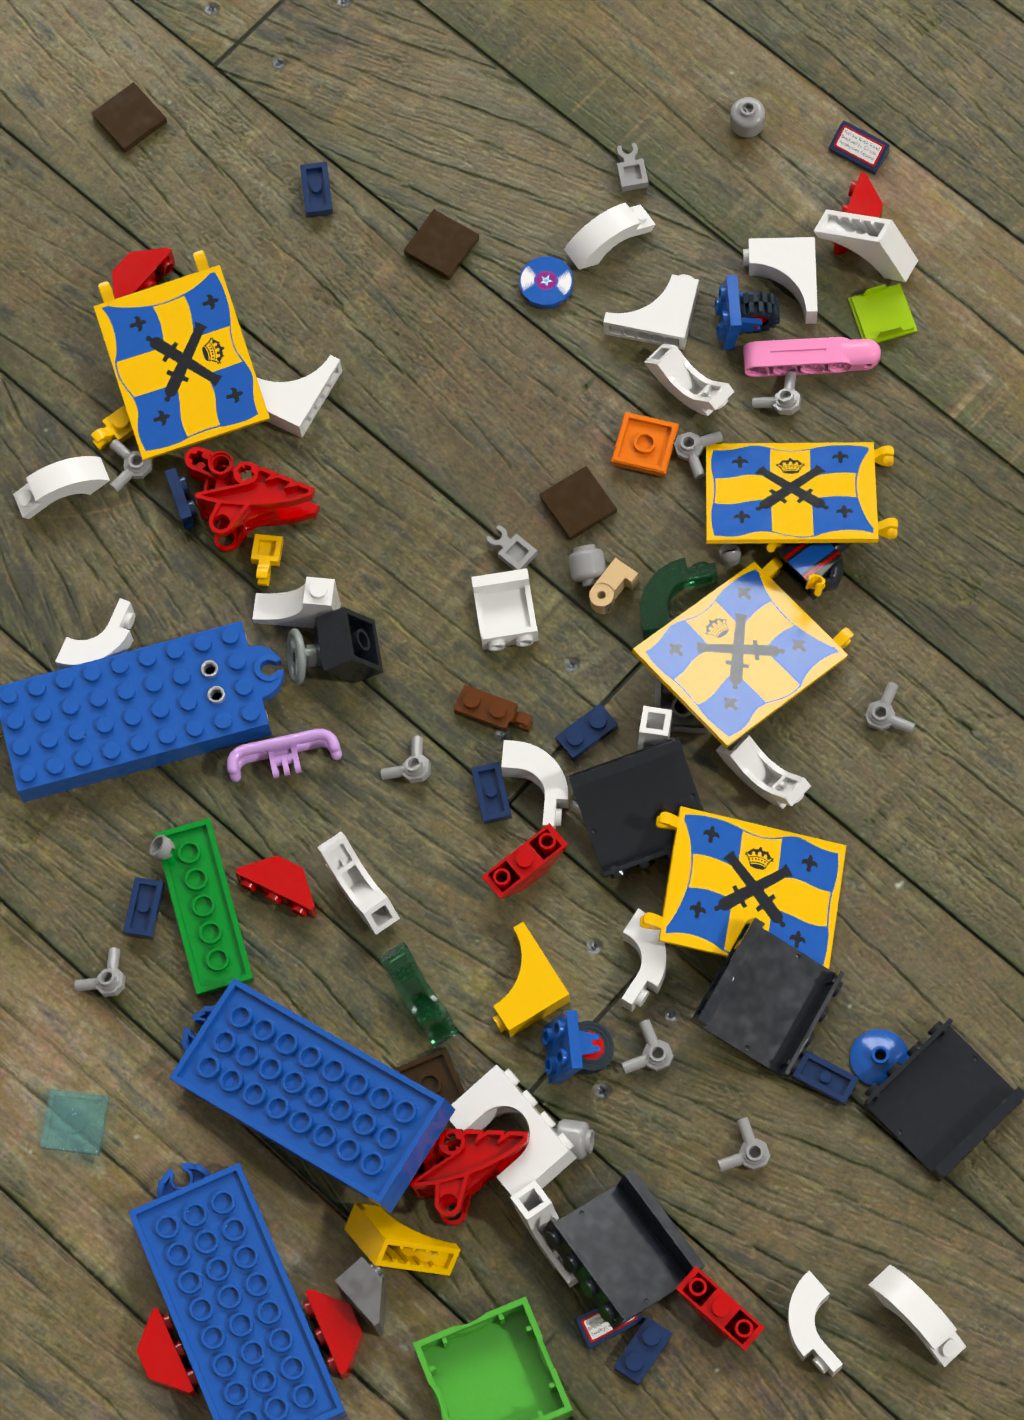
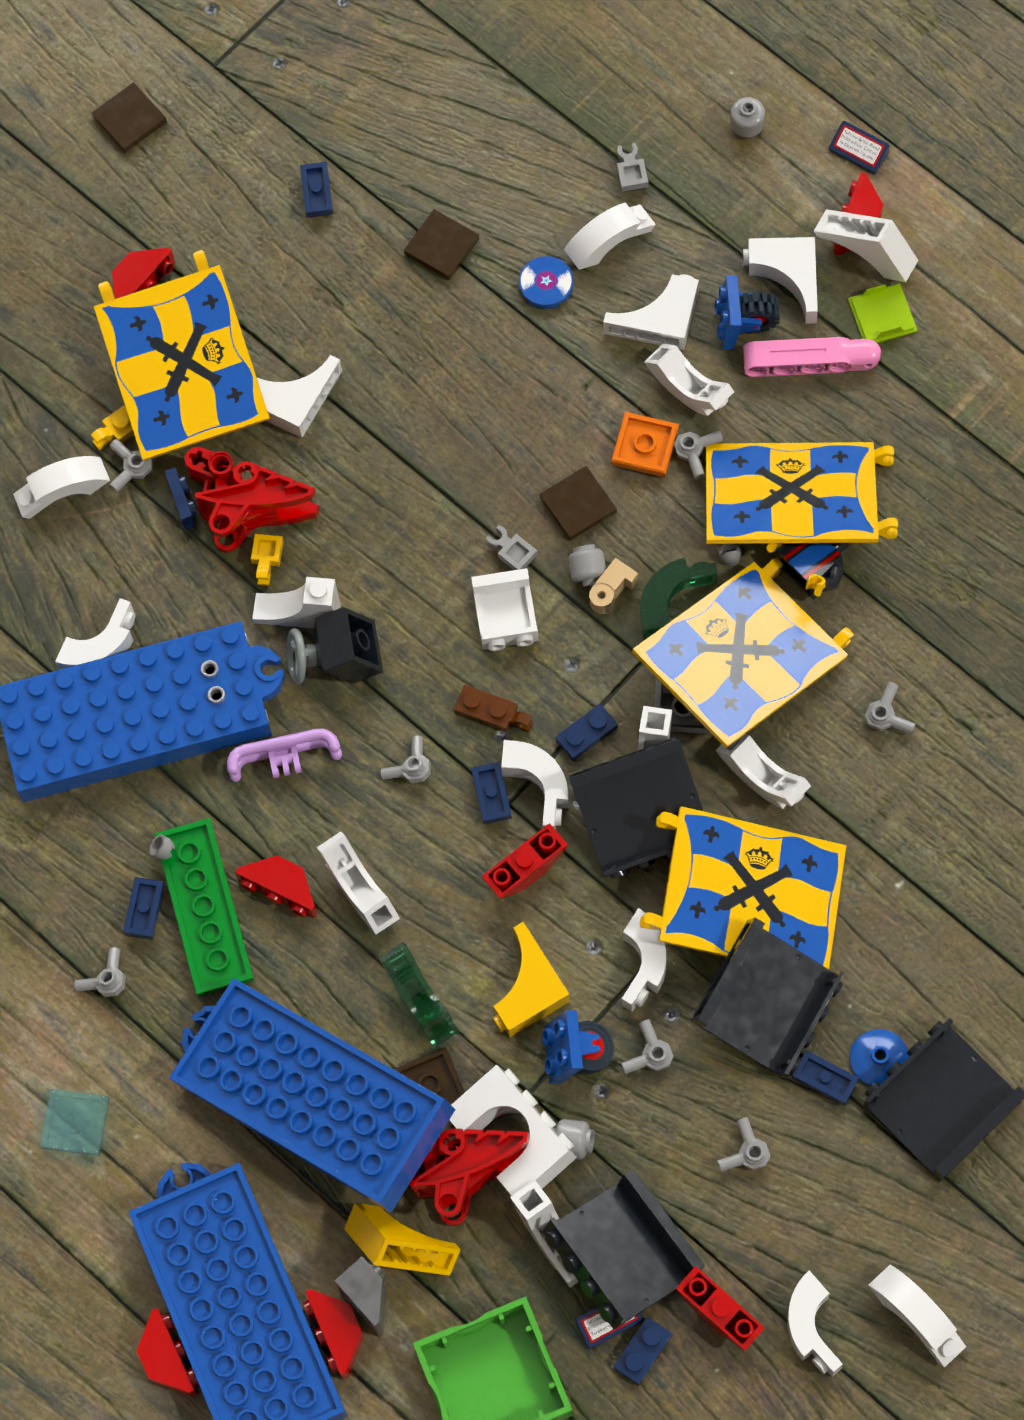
(785, 401): light grey piece -> none

